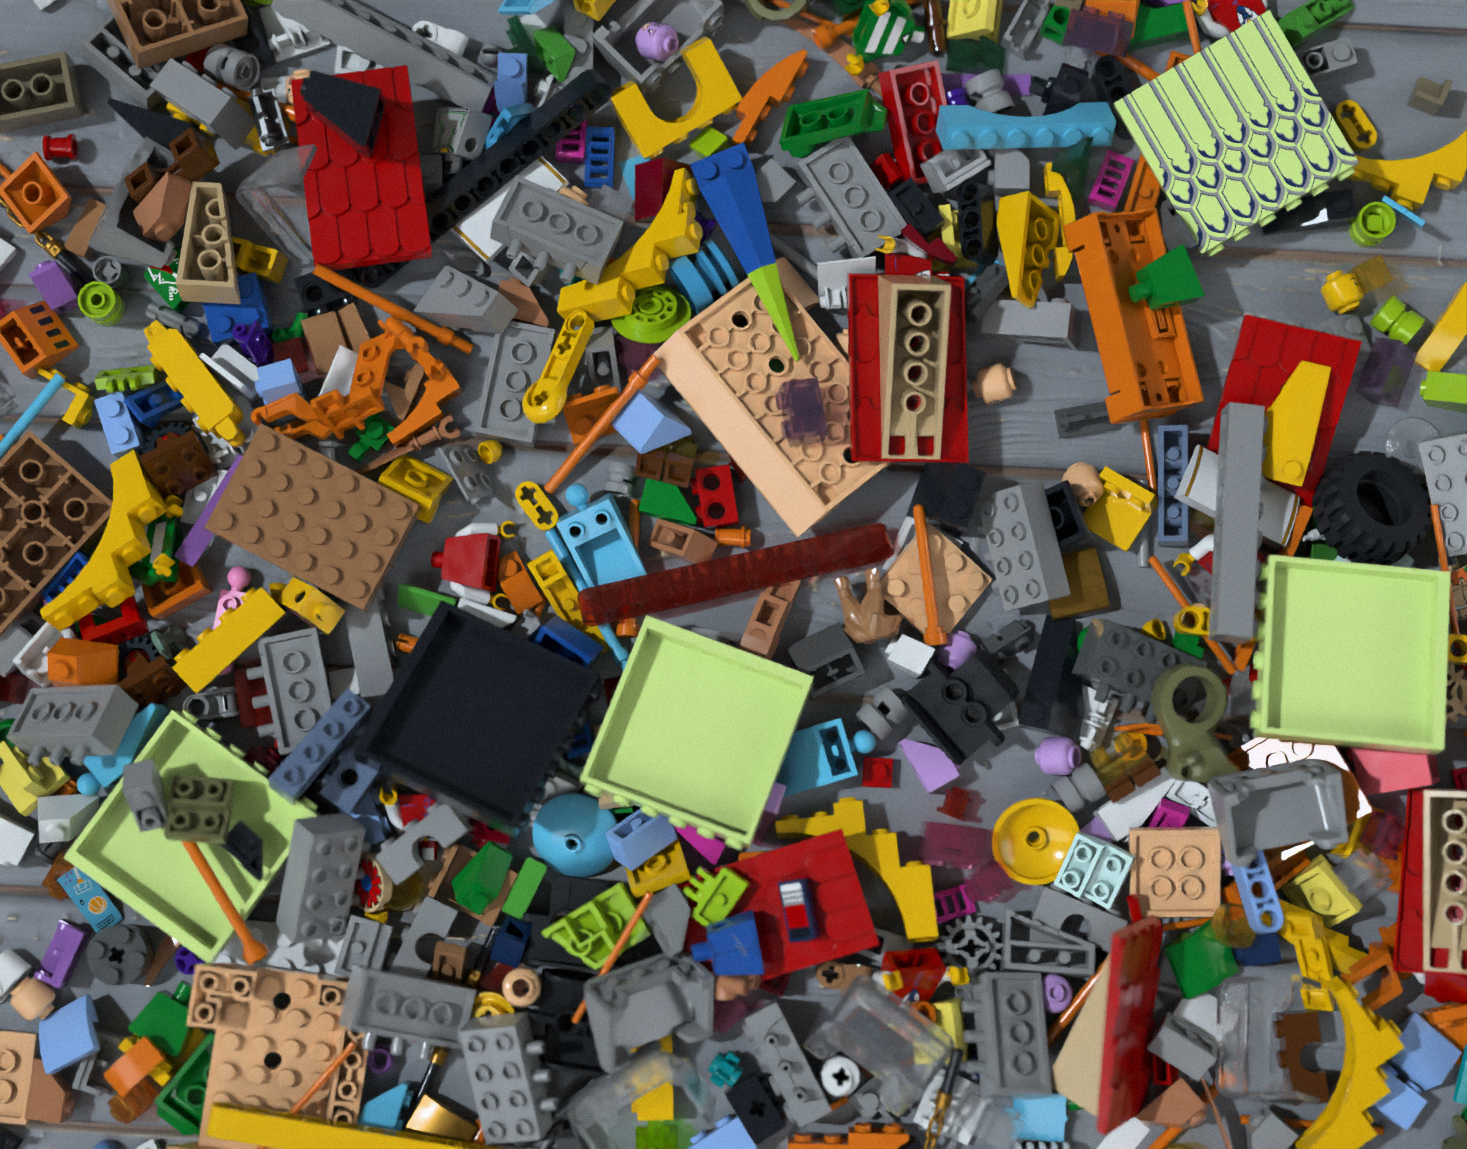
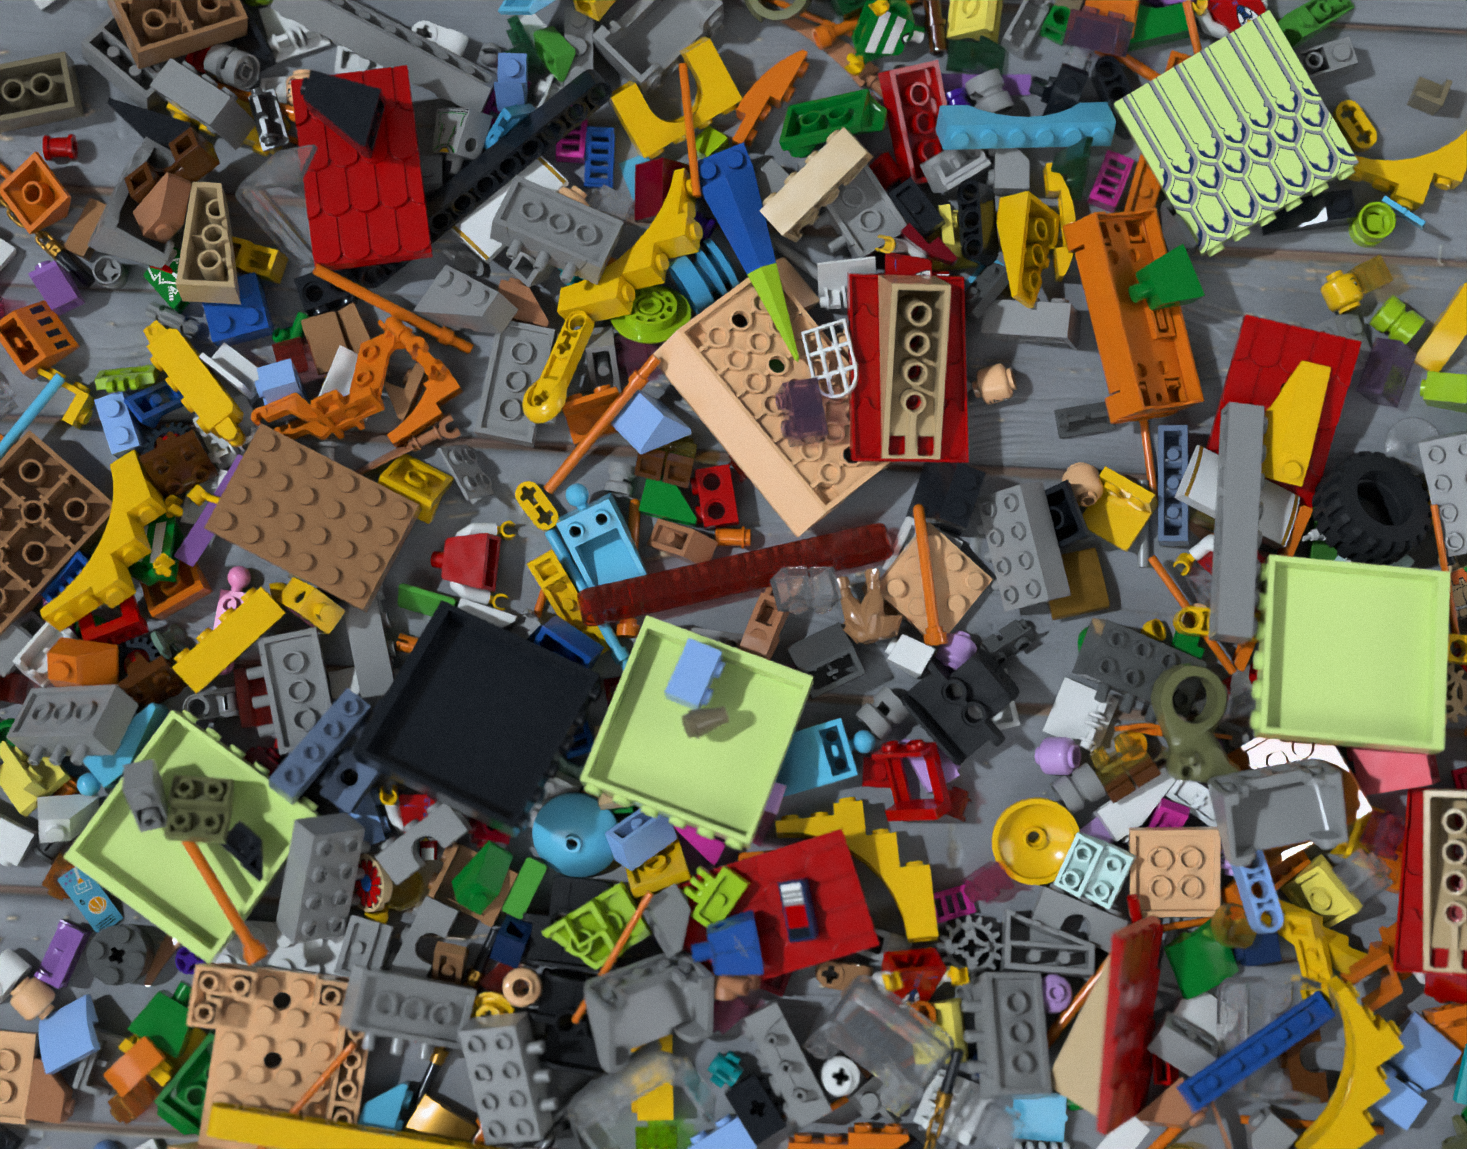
(101, 303): lime wheel -> none
(199, 496): none -> yellow hand
(254, 343): dark purple hinge -> none
(372, 436): green plate -> none
(377, 1068): medium lavender plate -> none
(490, 451): yellow hinge -> none
(517, 583): orange slope -> none
(657, 41): lavender head -> none
(689, 127): none -> orange axle
(694, 675): none -> light blue brick
(702, 721): none -> dark tan cone
(799, 593): none -> clear piece
(815, 184): none -> tan wedge
(822, 352): none -> white window
(905, 807): none -> red panel
(951, 843): clear pink brick -> none
(1054, 693): black wedge -> none
(1255, 1051): none -> blue tile

